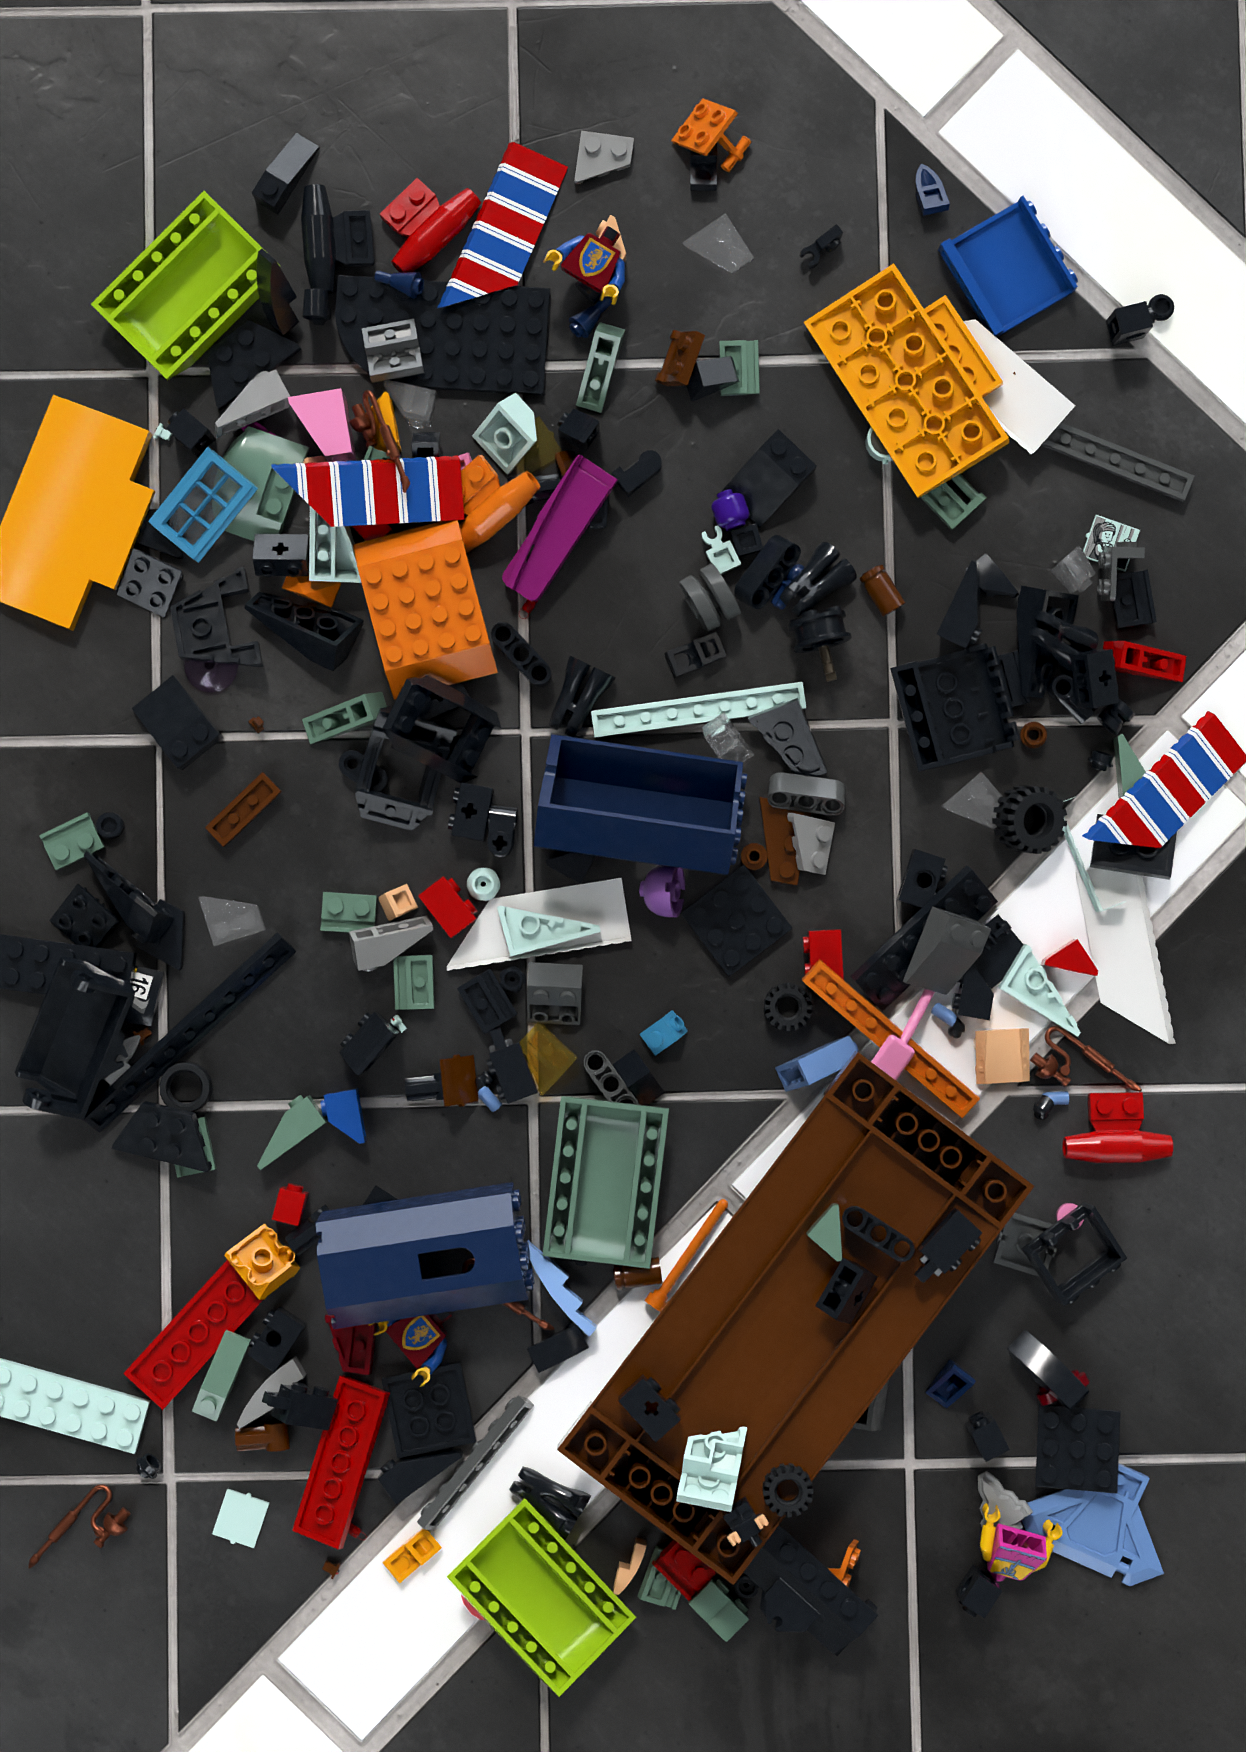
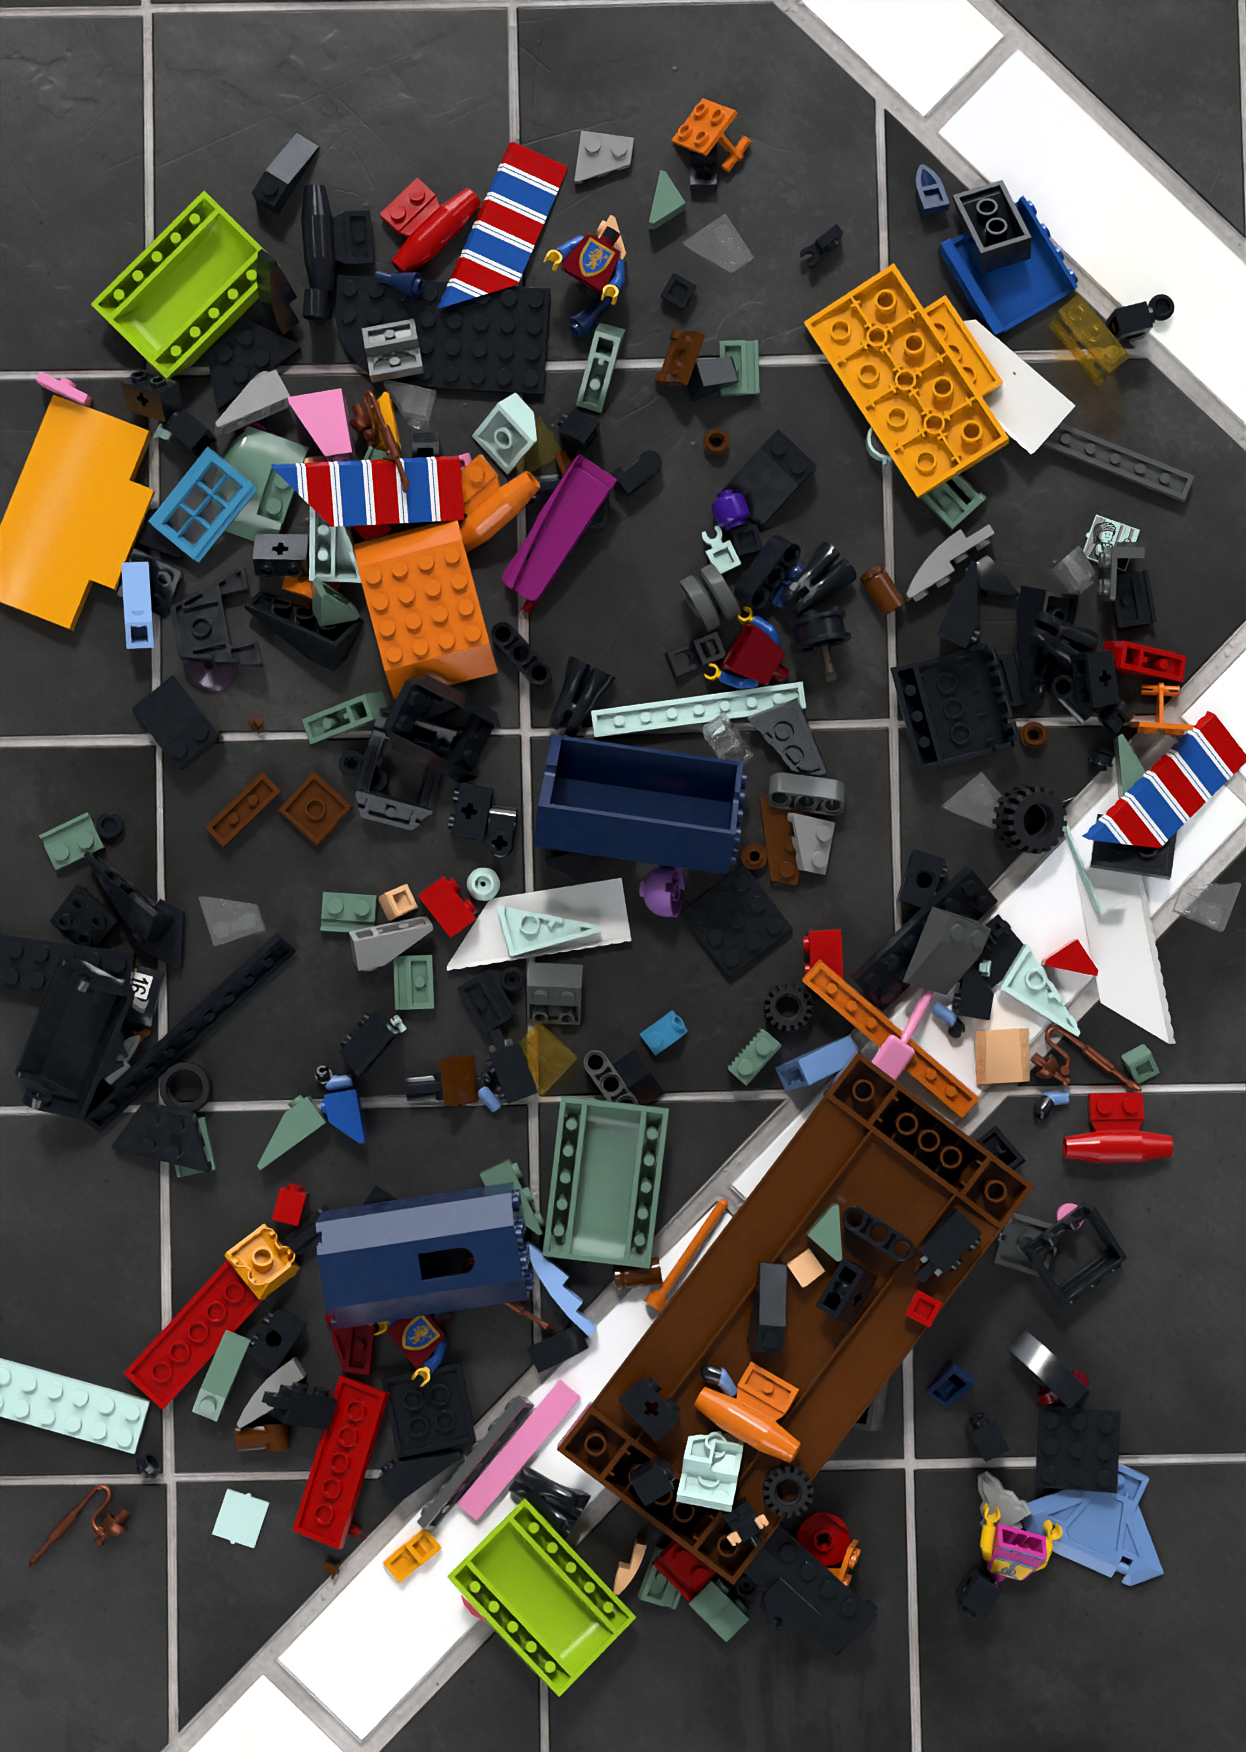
(64, 388): none -> bright pink plate
(137, 605): none -> light blue slope
(152, 395): none -> black brick
(315, 808): none -> reddish brown tile
(330, 605): none -> sand green slope
(331, 1080): none -> arm
(506, 1173): none -> sand green slope
(518, 1449): none -> bright pink tile
(652, 1479): none -> black brick
(666, 202): none -> sand green slope
(678, 291): none -> black plate
(719, 434): none -> reddish brown plate
(719, 1377): none -> arm
(753, 656): none -> dark red torso
(753, 1415): none -> orange plate
(754, 1056): none -> sand green brick
(768, 1309): none -> black slope
(805, 1267): none -> light nougat slope
(821, 1523): none -> red plate
(923, 1308): none -> red plate
(938, 566): none -> light grey slope
(985, 967): none -> light aqua piece
(992, 227): none -> black slope
(1001, 1147): none -> black slope
(1093, 335): none -> clear yellow window
(1140, 1064): none -> sand green slope
(1160, 691): none -> orange plate
(1207, 903): none -> clear wing

